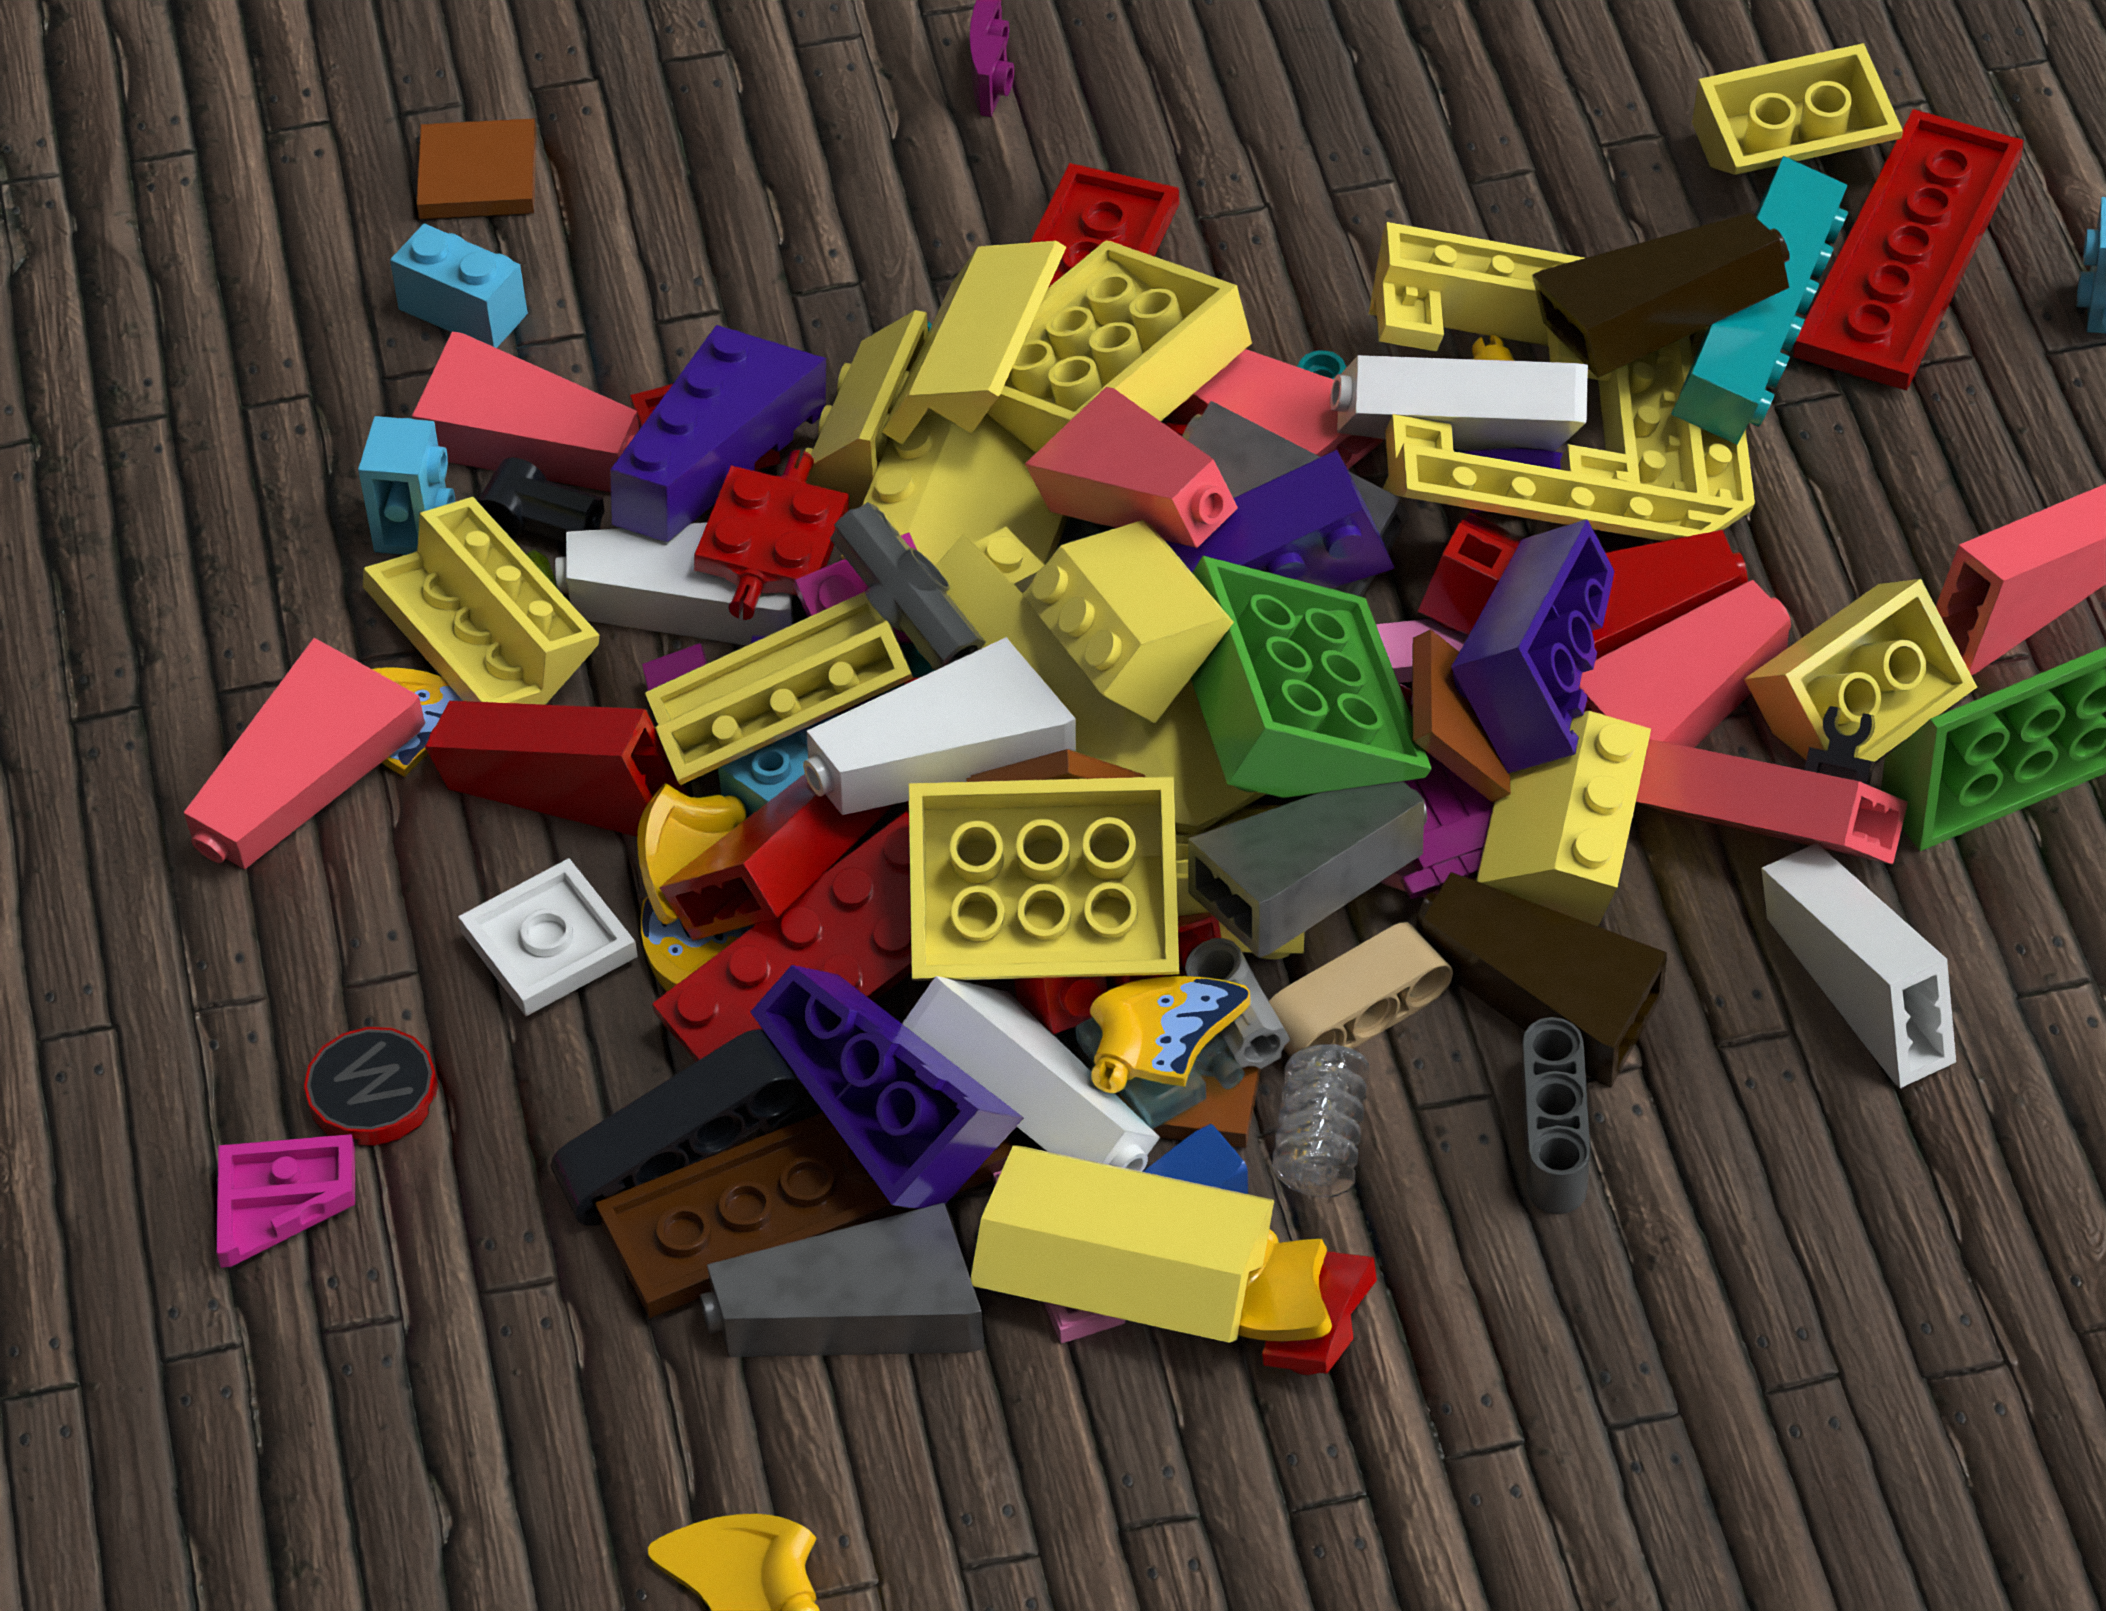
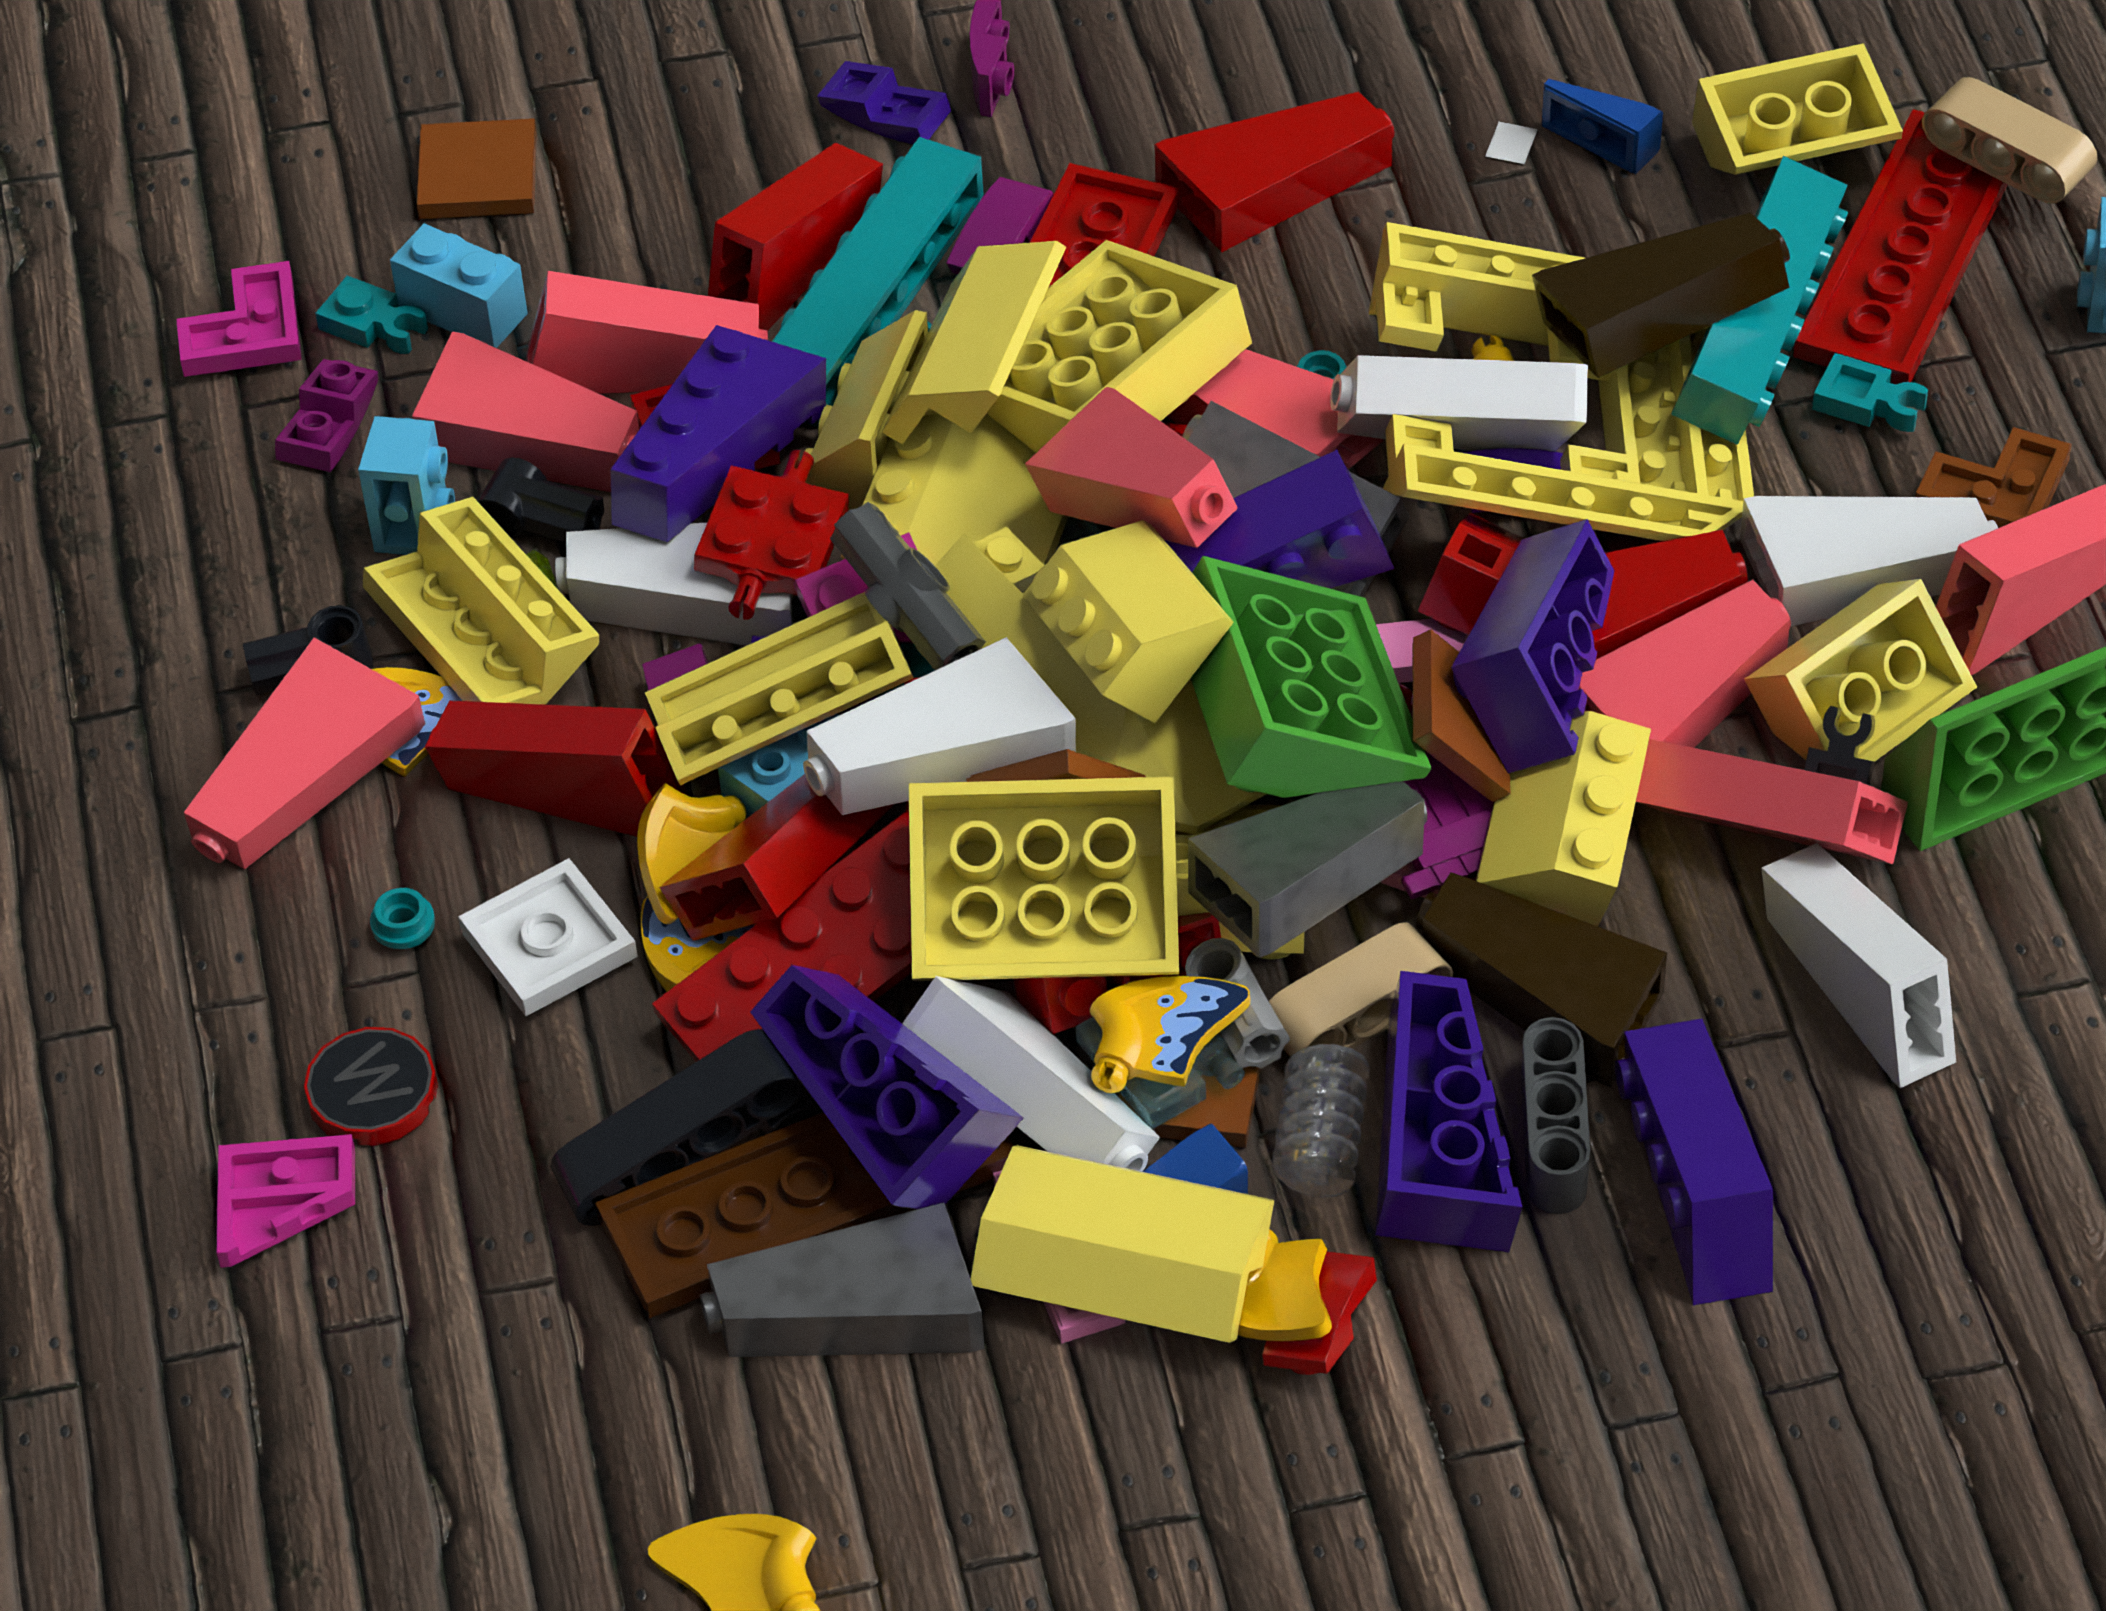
(252, 335): none -> dark pink plate
(274, 656): none -> black piece
(329, 415): none -> magenta slope
(365, 312): none -> teal plate
(402, 906): none -> teal plate
(626, 333): none -> coral slope
(790, 231): none -> red slope
(875, 102): none -> dark purple slope
(885, 255): none -> teal brick
(1003, 216): none -> magenta slope
(1273, 165): none -> red slope
(1440, 1139): none -> dark purple wedge
(1511, 142): none -> white sticker
(1603, 123): none -> blue slope
(1700, 1160): none -> dark purple wedge
(1833, 550): none -> white slope
(1862, 390): none -> teal plate
(2009, 140): none -> tan beam
(2014, 488): none -> dark orange plate

